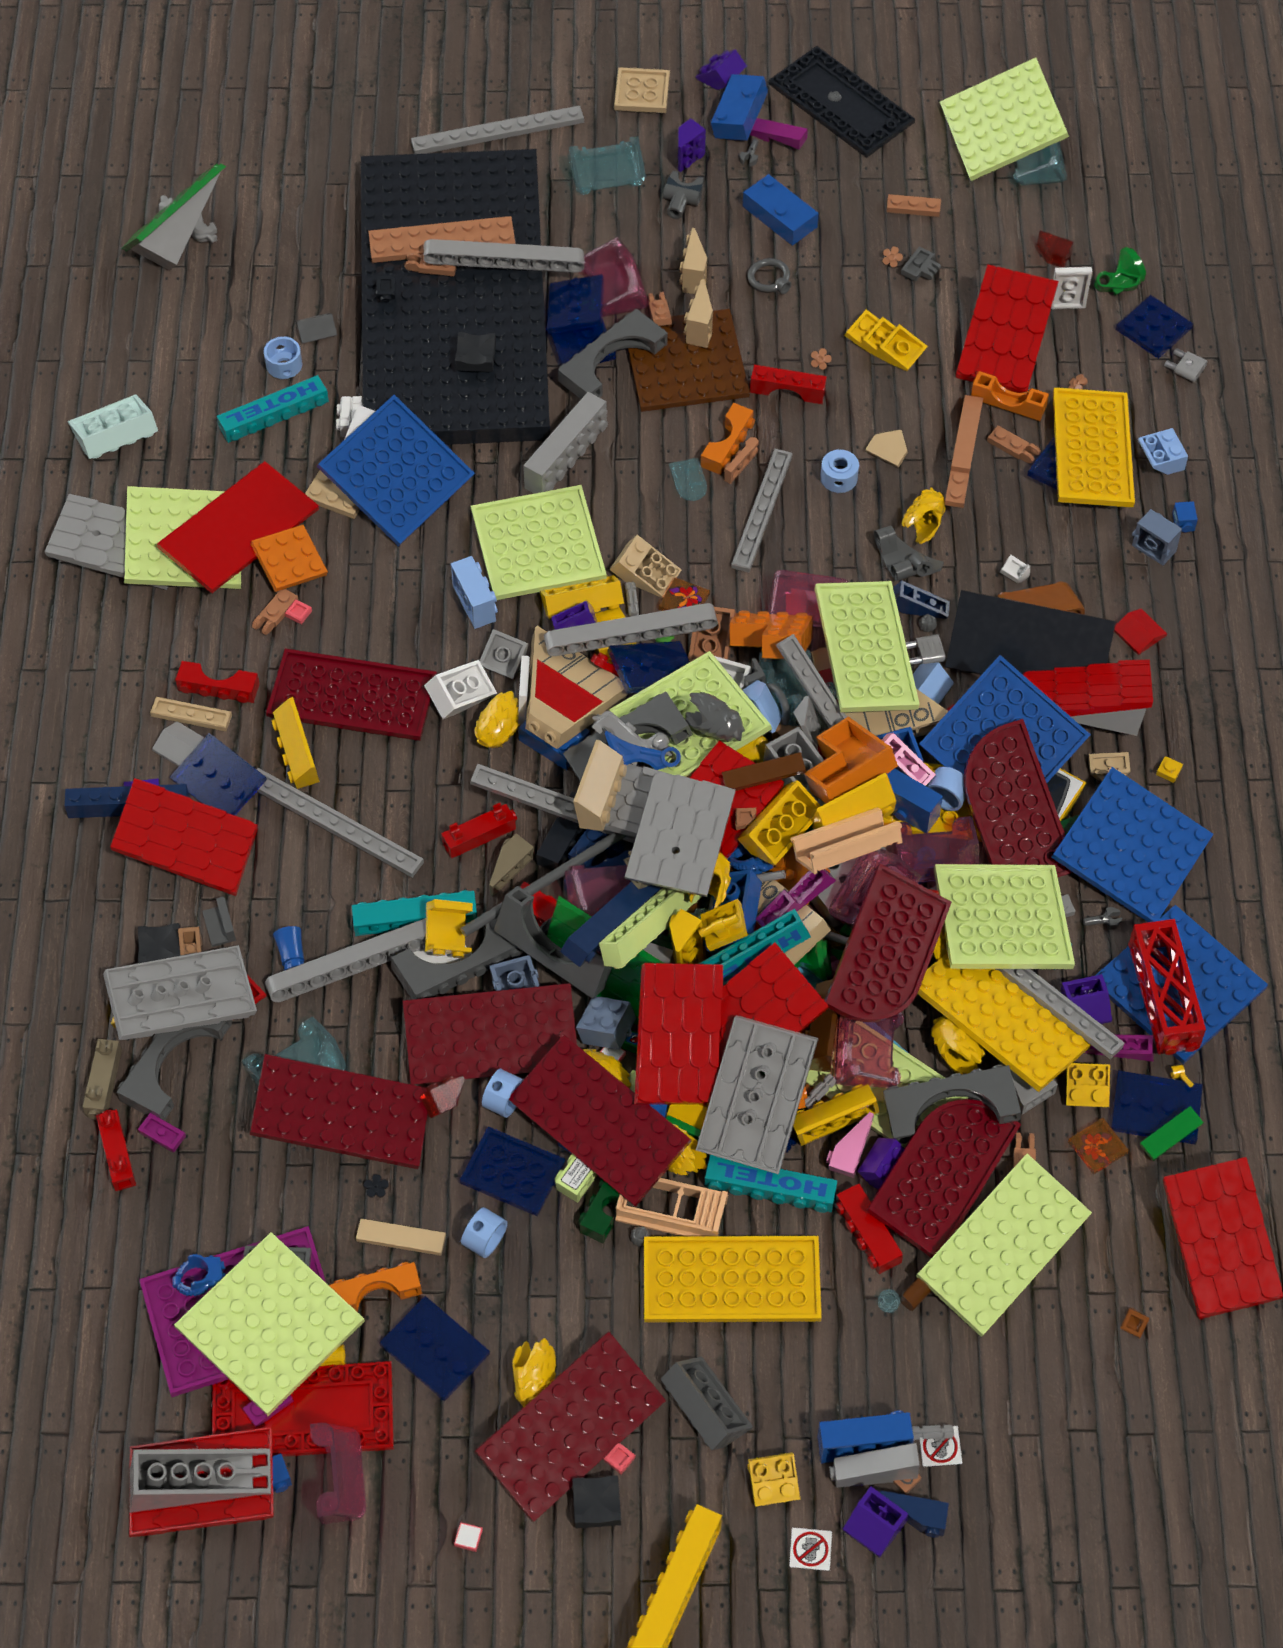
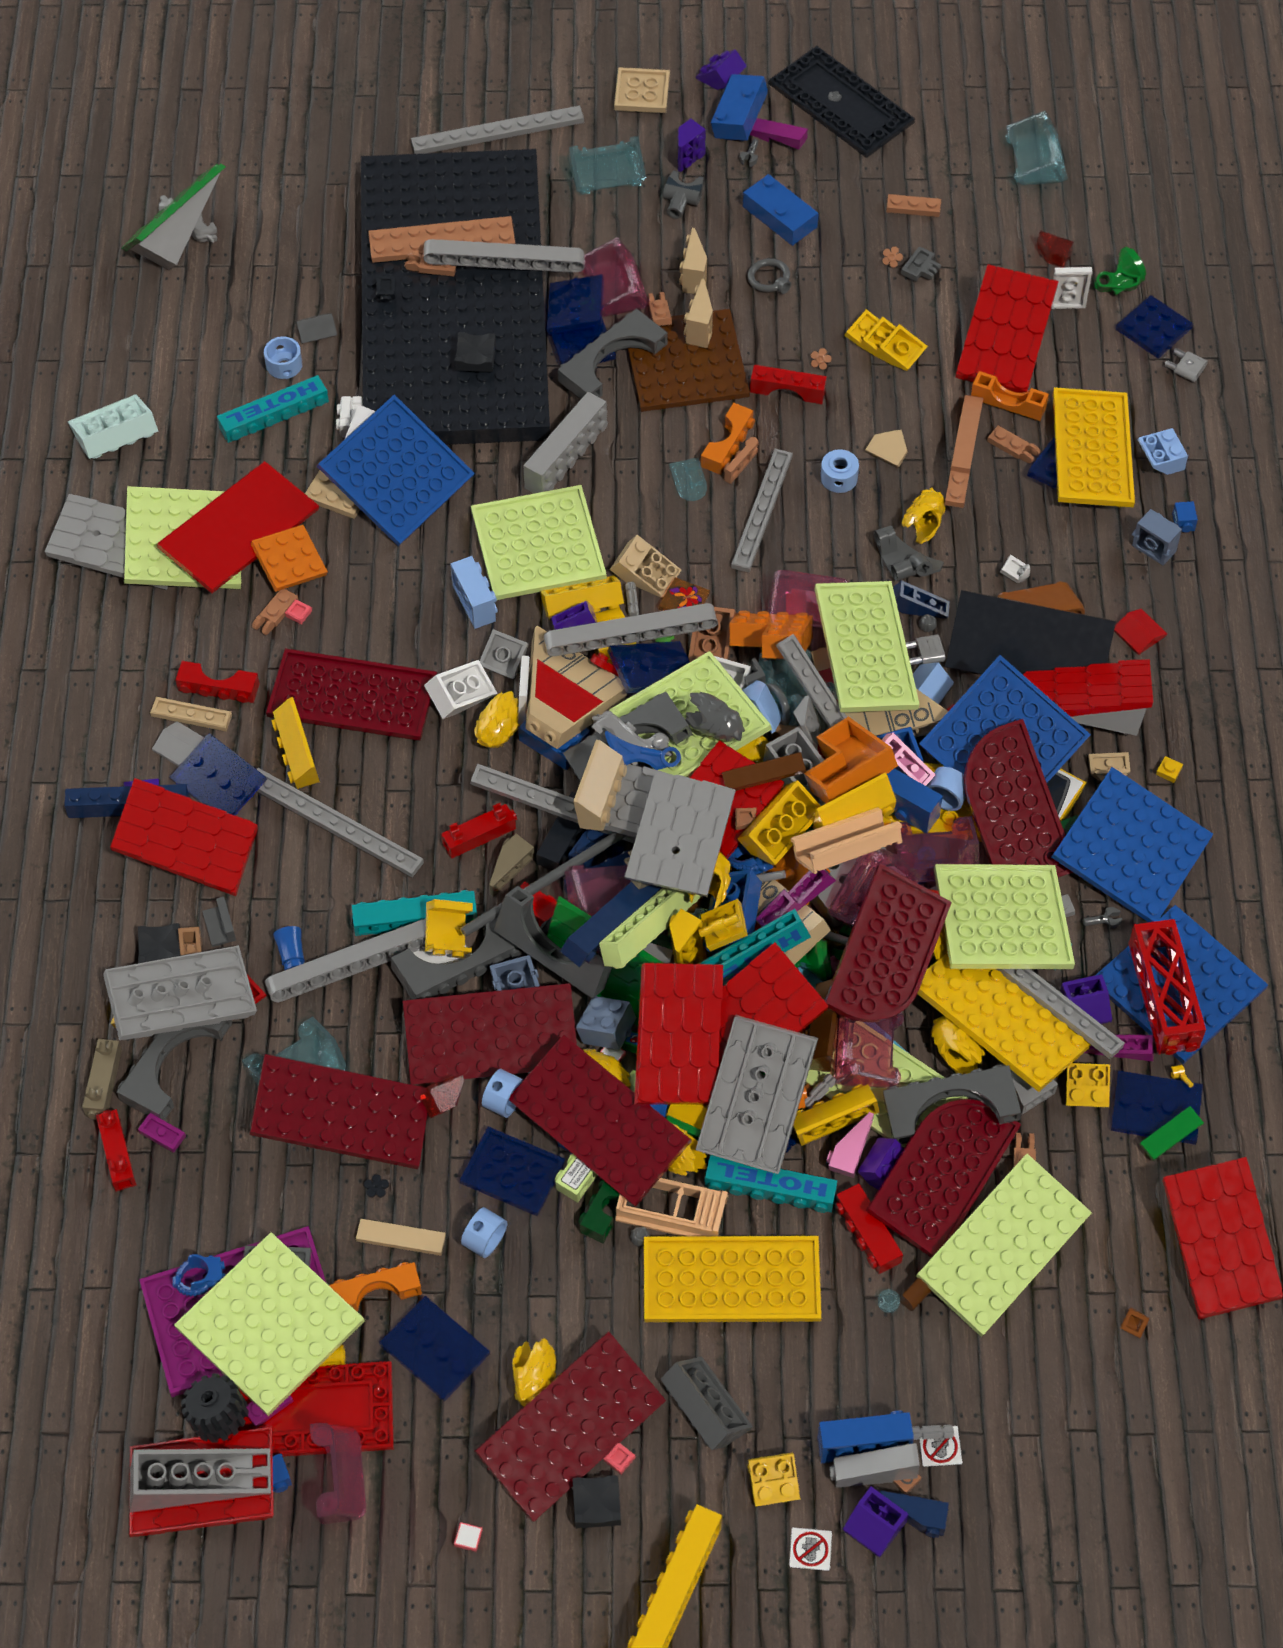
(214, 1408): none -> black wheel
(1004, 119): yellowish green plate -> none
(1078, 382): nougat plant -> none
(1098, 1146): clear orange tile -> none

